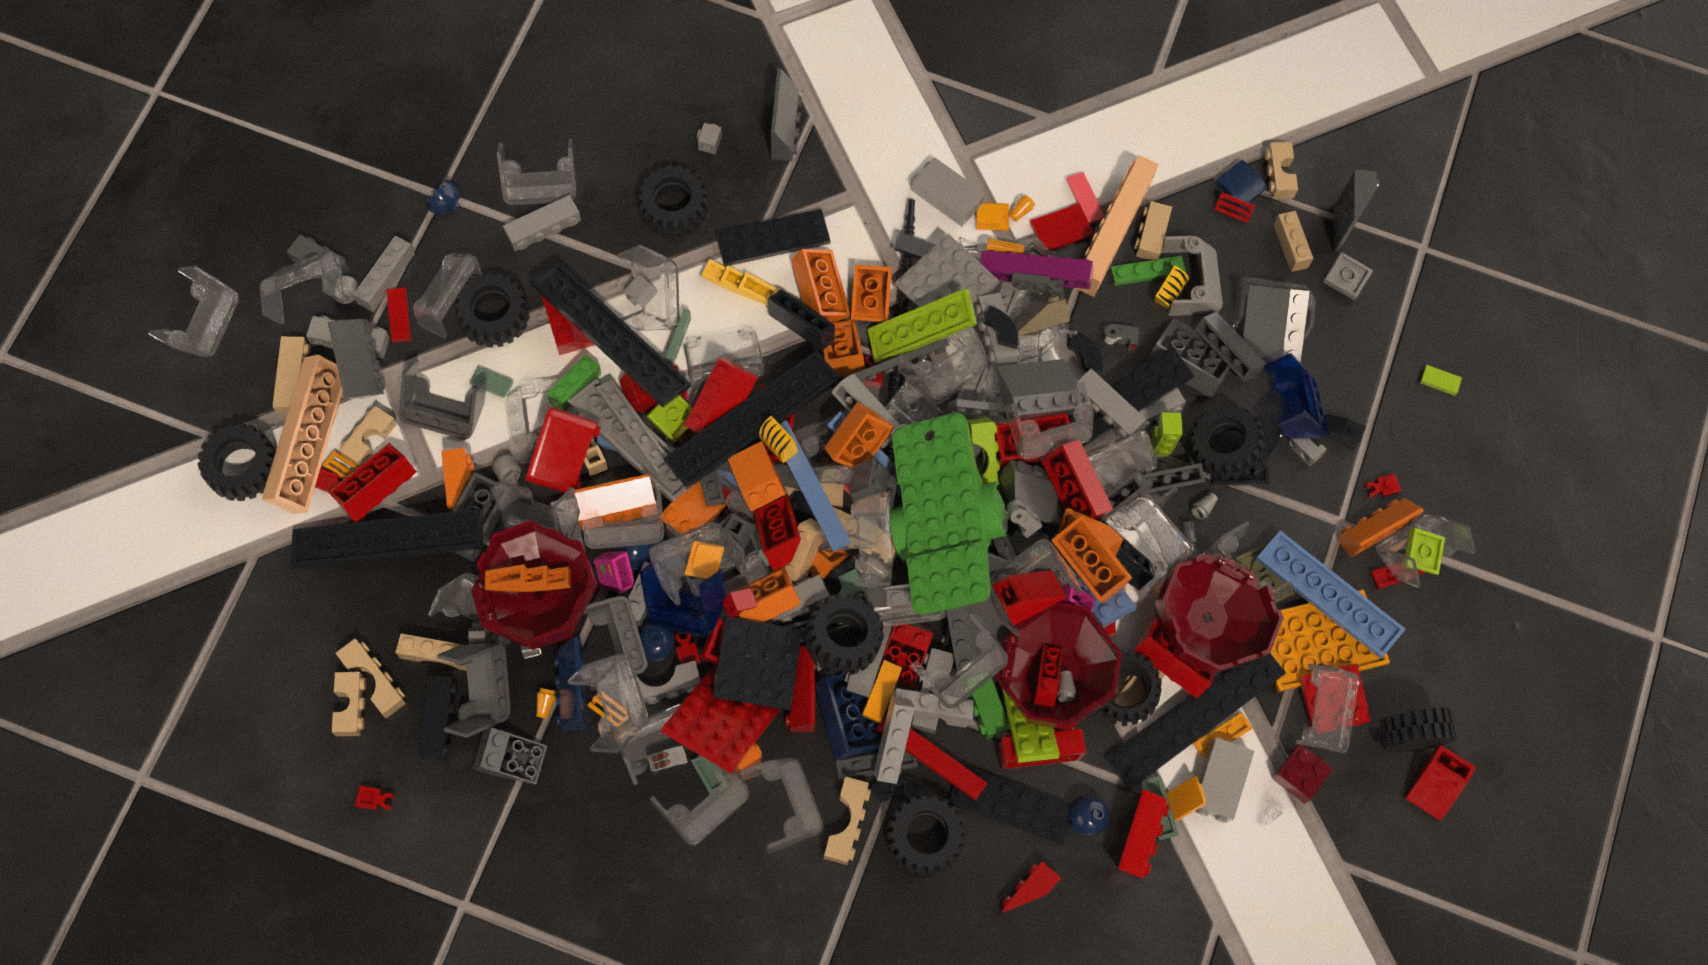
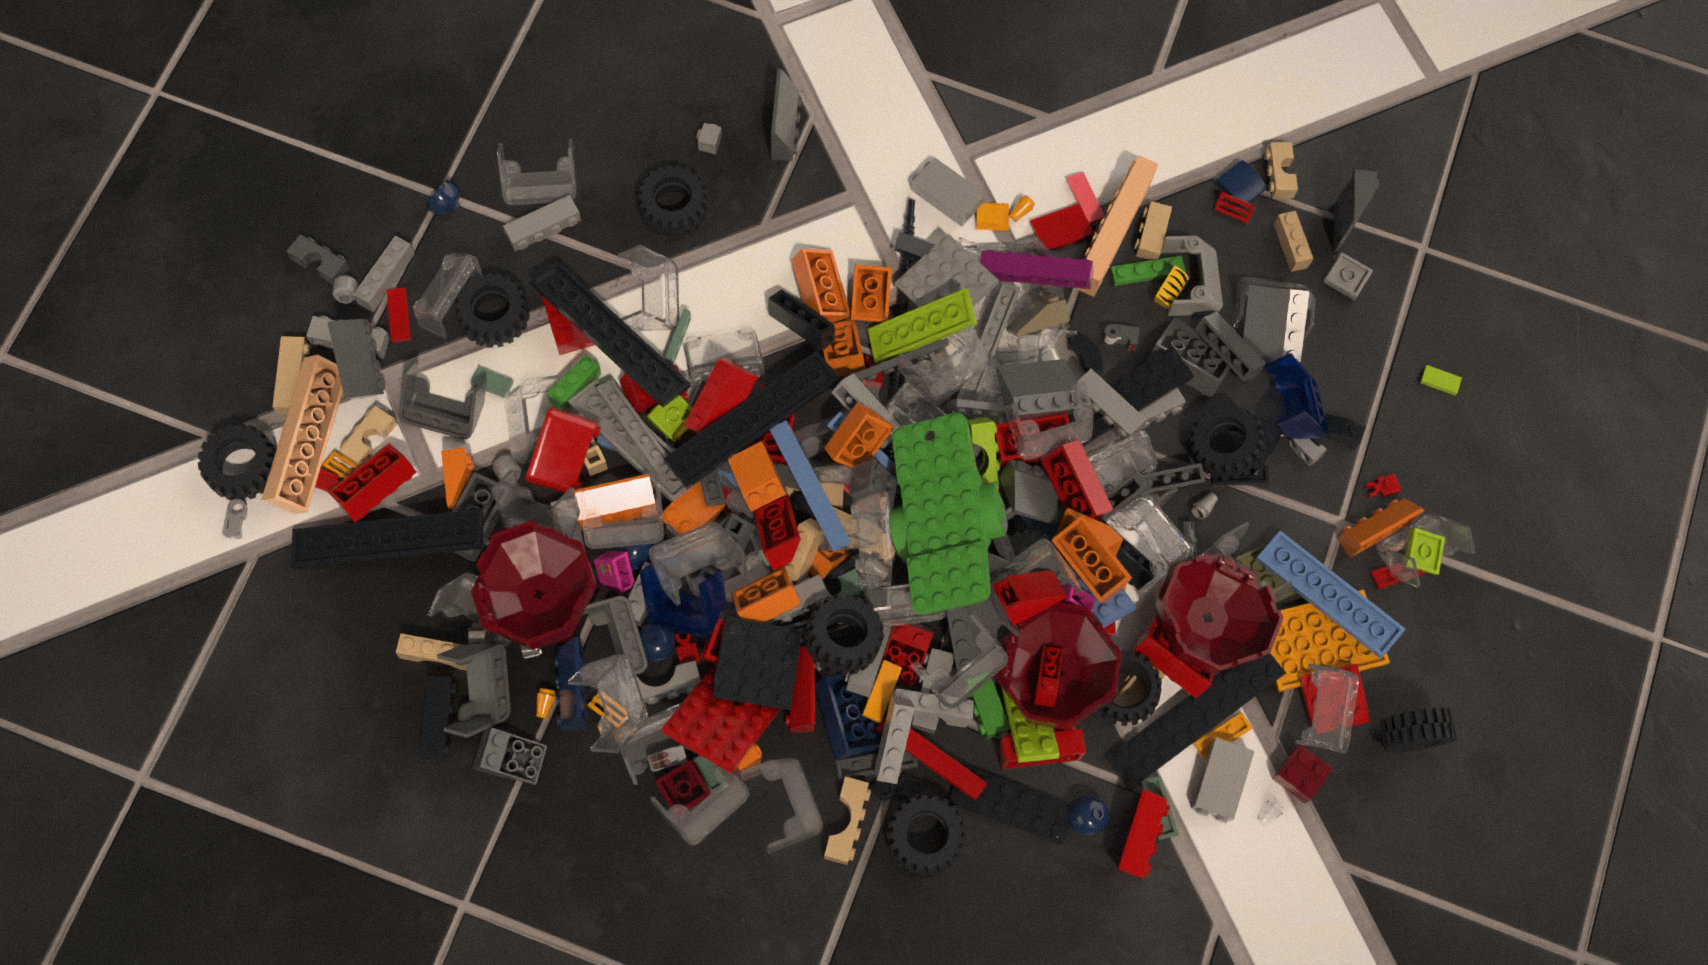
(210, 318): clear windscreen -> none
(233, 521): none -> light grey piece
(320, 265): clear windscreen -> none
(350, 720): tan arch -> none
(356, 659): tan arch -> none
(371, 797): red plate -> none
(526, 580): orange slope -> none
(640, 291): light grey brick -> none
(683, 786): none -> dark red brick
(703, 559): light orange piece -> none
(737, 282): yellow slope -> none
(739, 601): red panel -> none
(772, 237): black plate -> none
(777, 439): yellow brick -> none
(997, 353): light grey brick -> none
(1003, 246): light orange tile -> none
(1003, 326): black tile -> none
(1022, 514): light grey leg -> none
(1037, 283): dark grey plate -> none
(1037, 885): red slope -> none
(1066, 688): light grey cone -> none
(1167, 434): lime arch -> none
(1186, 798): light orange piece -> none
(1440, 782): red slope -> none

